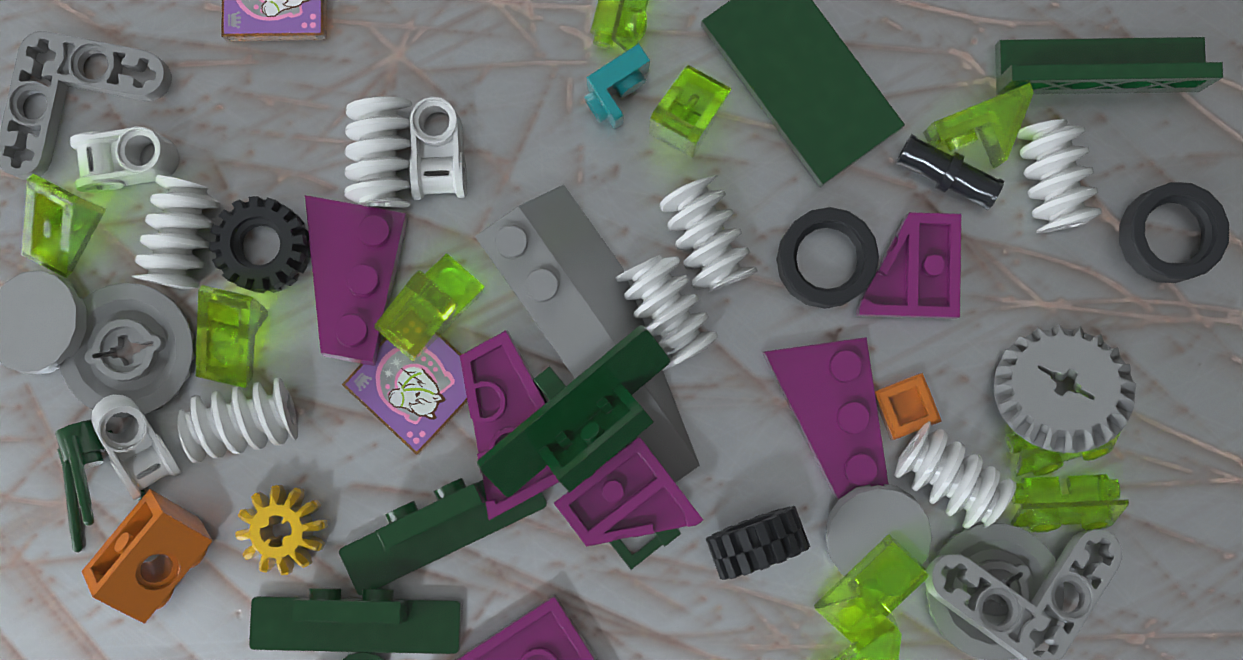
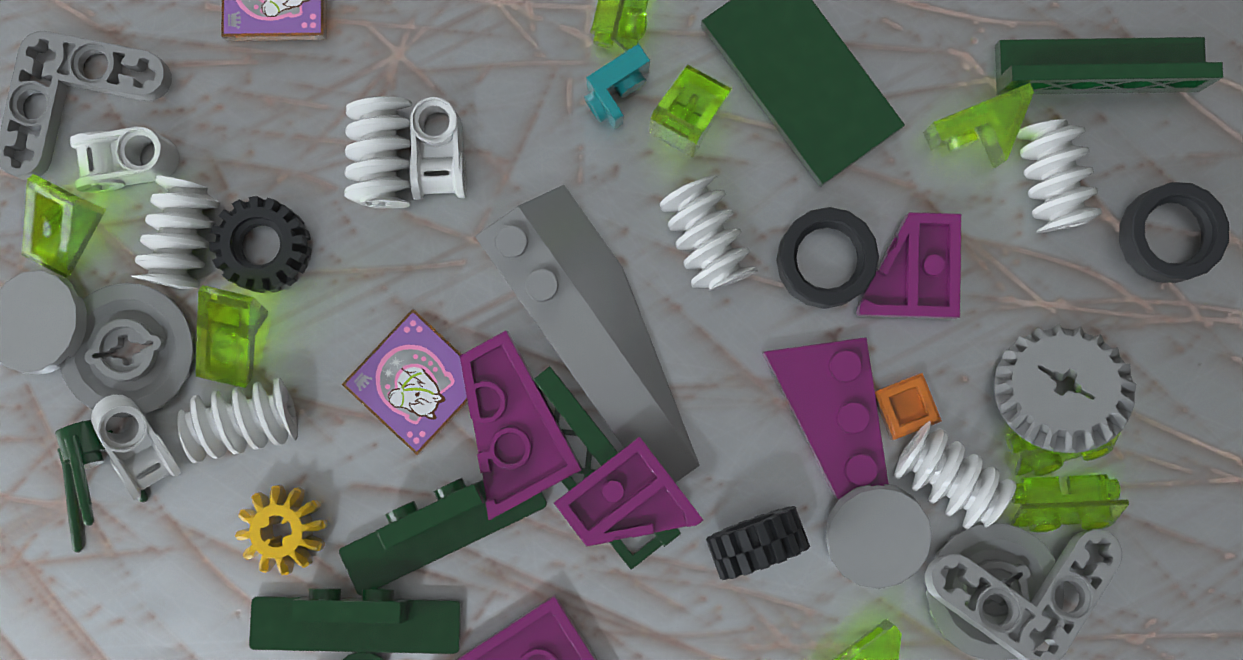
(152, 528): orange brick -> none
(353, 274): magenta wing -> none
(428, 306): clear neon green slope -> none
(582, 422): dark green bracket -> none
(668, 308): white piece -> none
(866, 596): clear neon green slope -> none
(950, 172): black pin -> none

